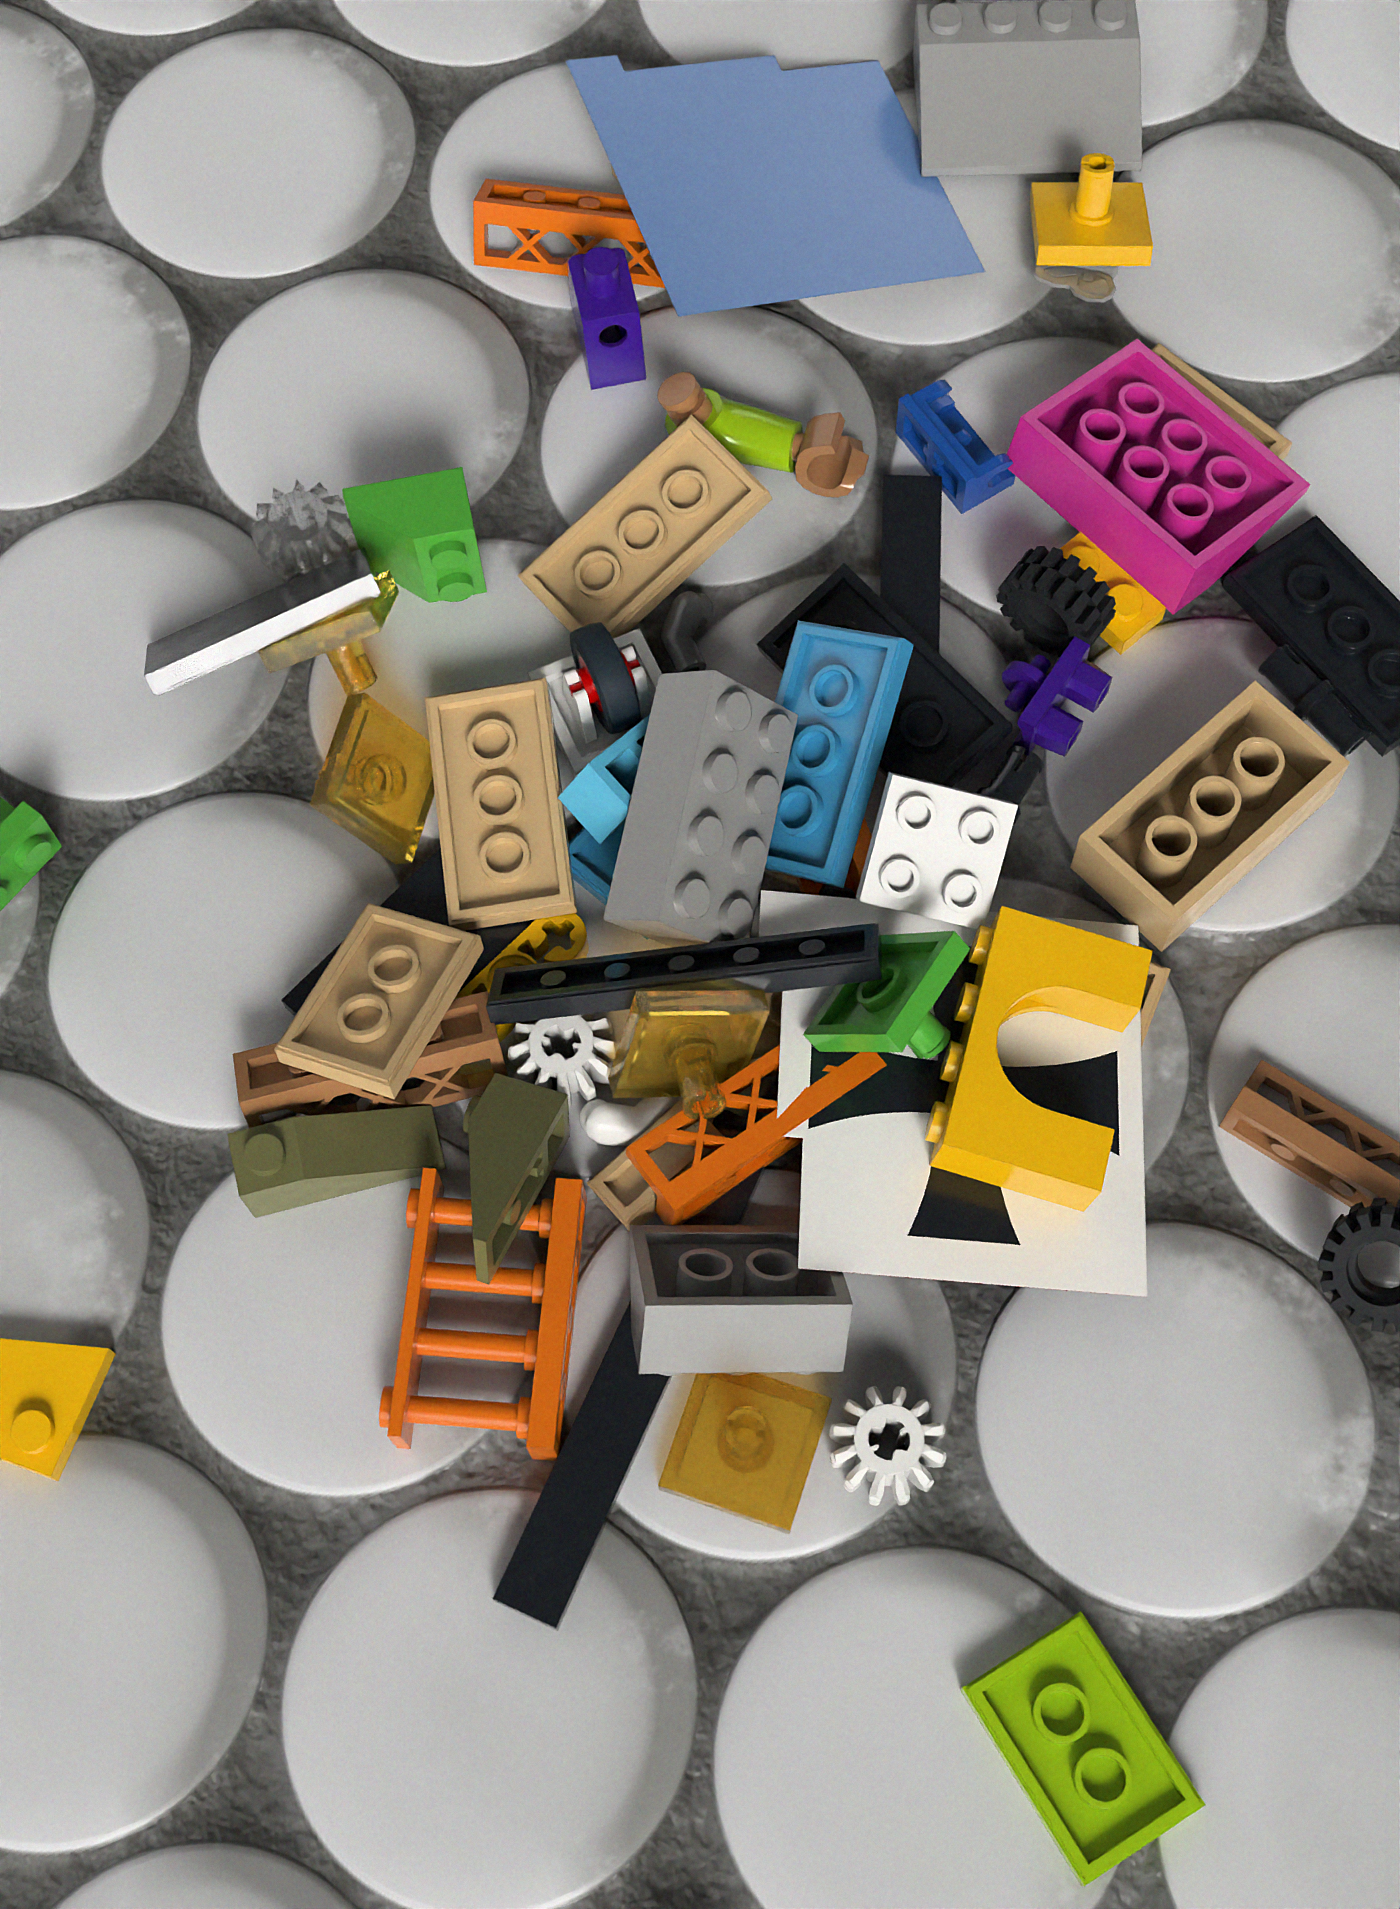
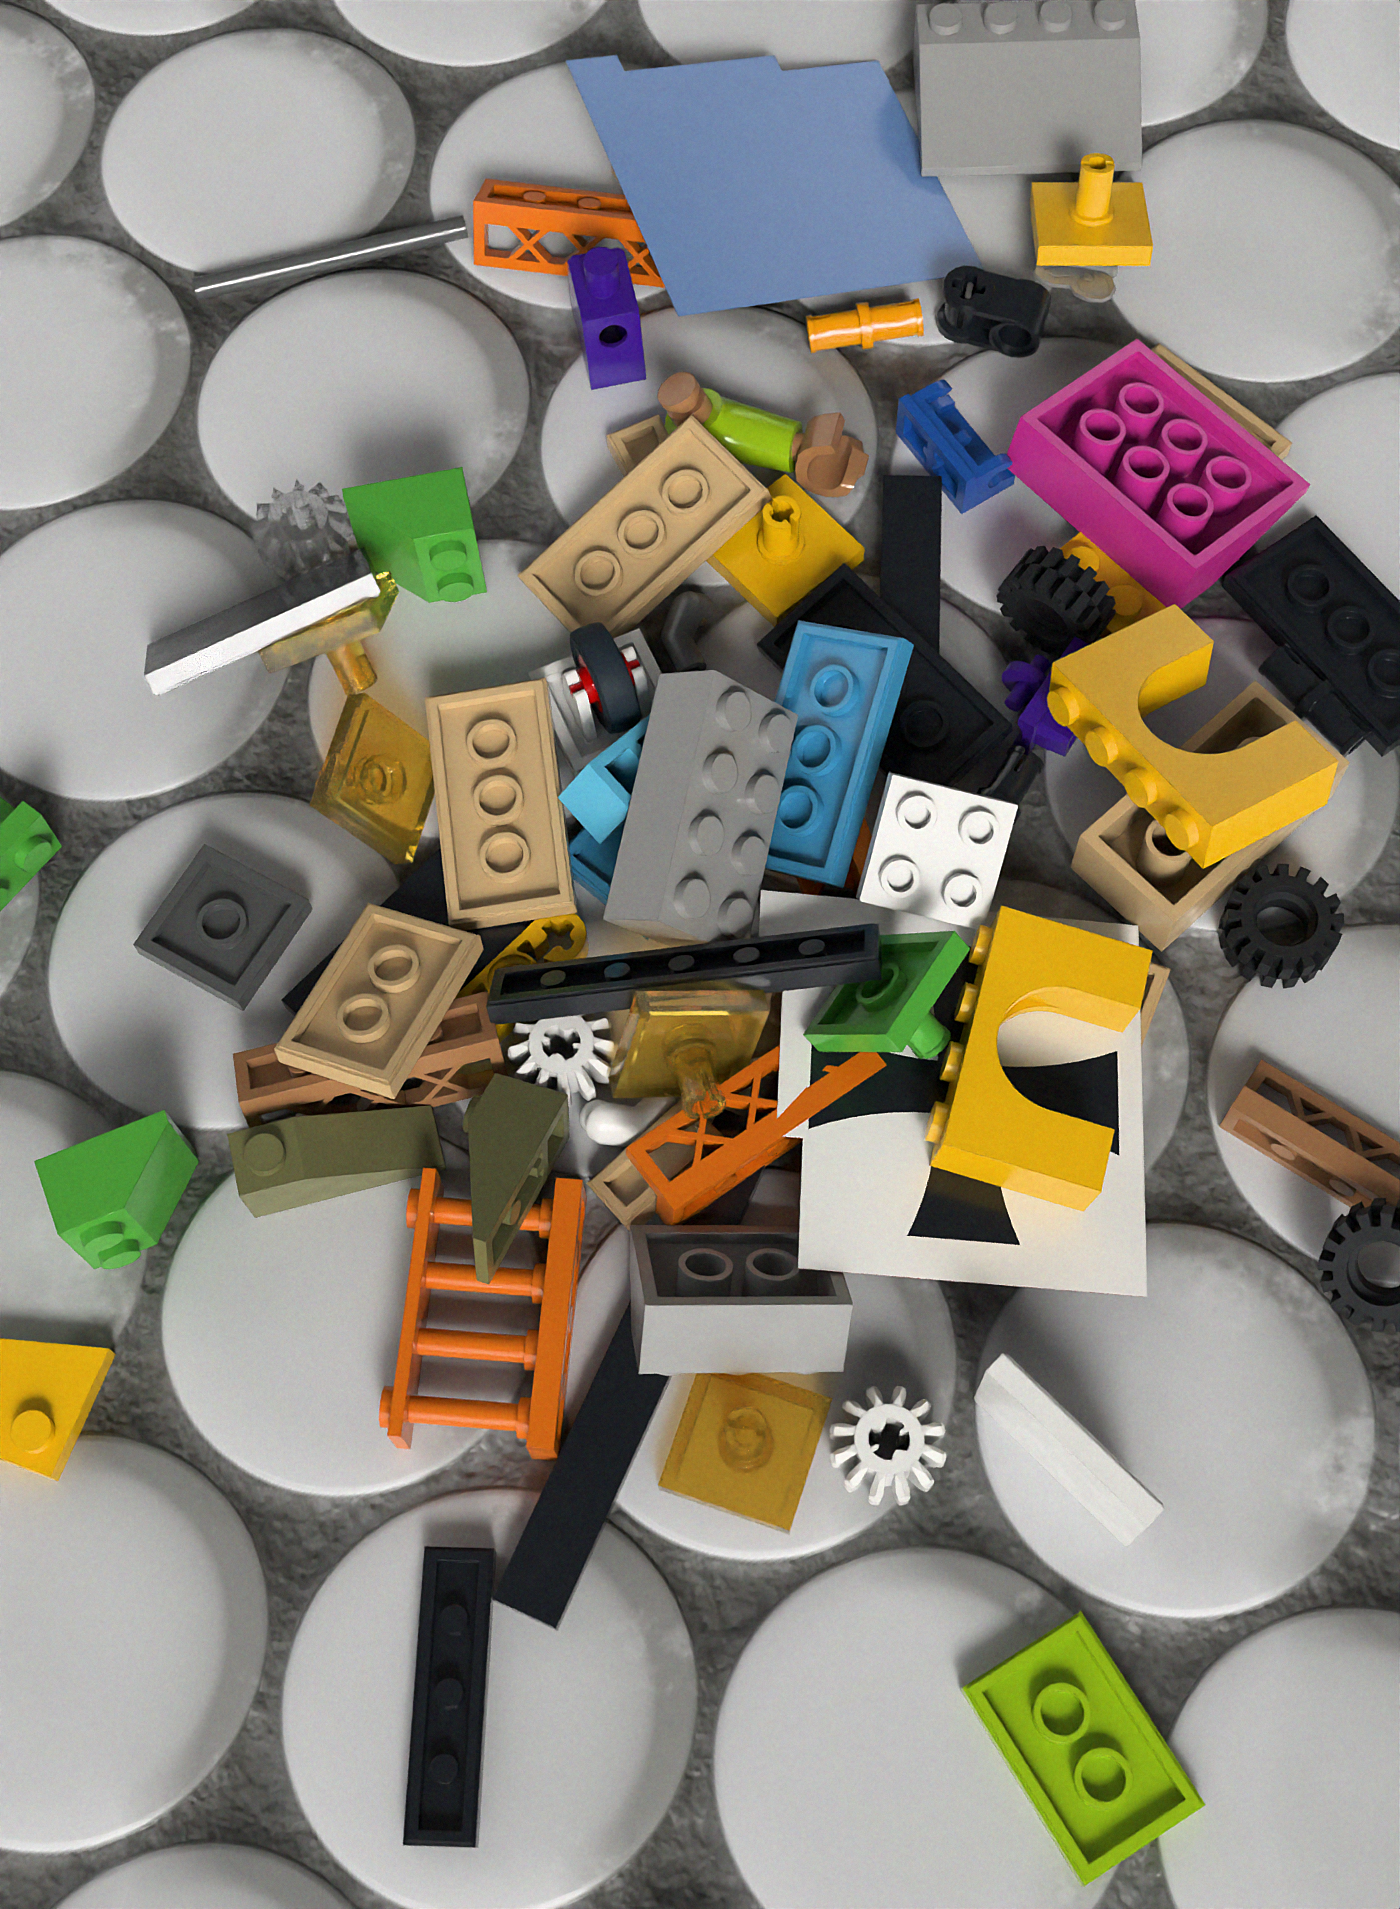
(118, 1189): none -> bright green slope
(223, 927): none -> dark grey plate
(329, 257): none -> dark grey piece
(450, 1698): none -> black tile
(635, 442): none -> tan tile
(785, 552): none -> yellow tile
(864, 325): none -> light orange pin
(999, 316): none -> black piece
(1067, 1450): none -> white tile
(1201, 800): none -> yellow arch
(1300, 898): none -> black tyre

